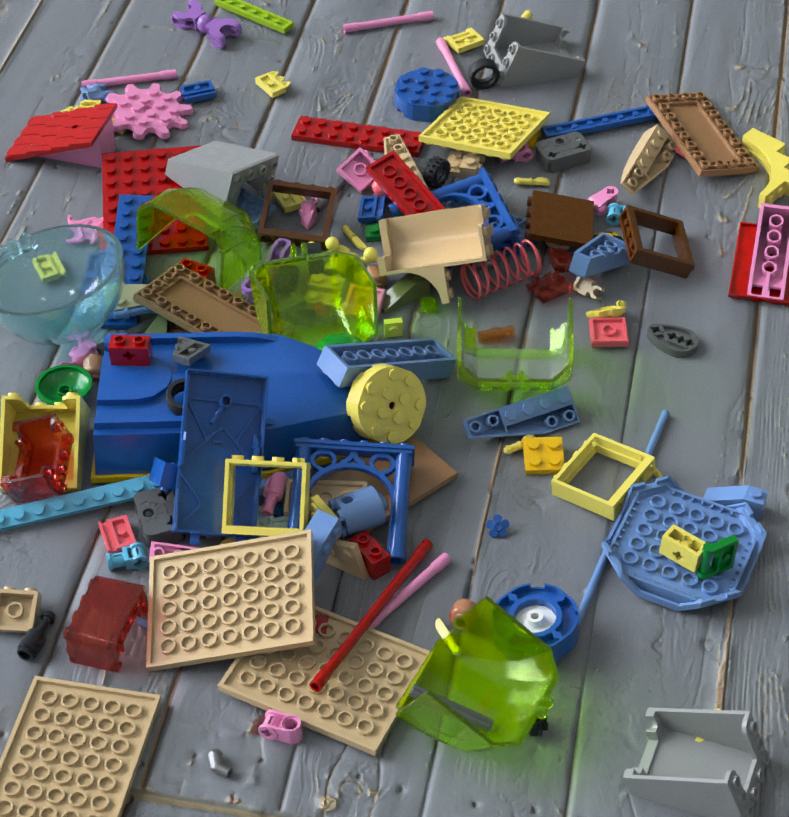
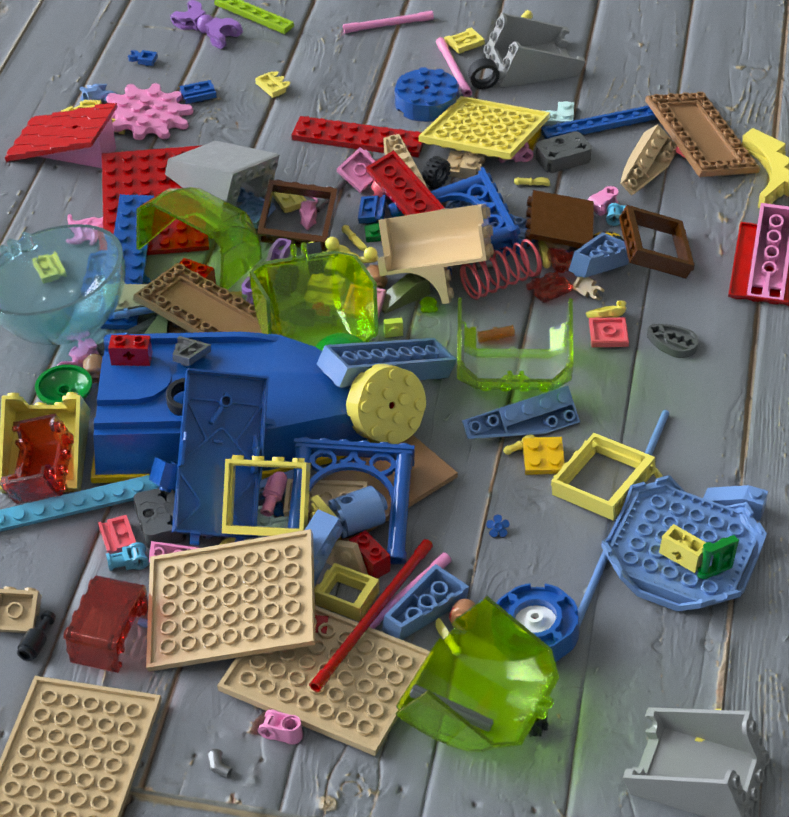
(145, 57): none -> blue plate
(163, 75): bright pink piece -> none
(350, 577): none -> light yellow window
(424, 603): none -> medium blue wedge
(543, 251): none -> light yellow piece
(564, 114): none -> light aqua plate

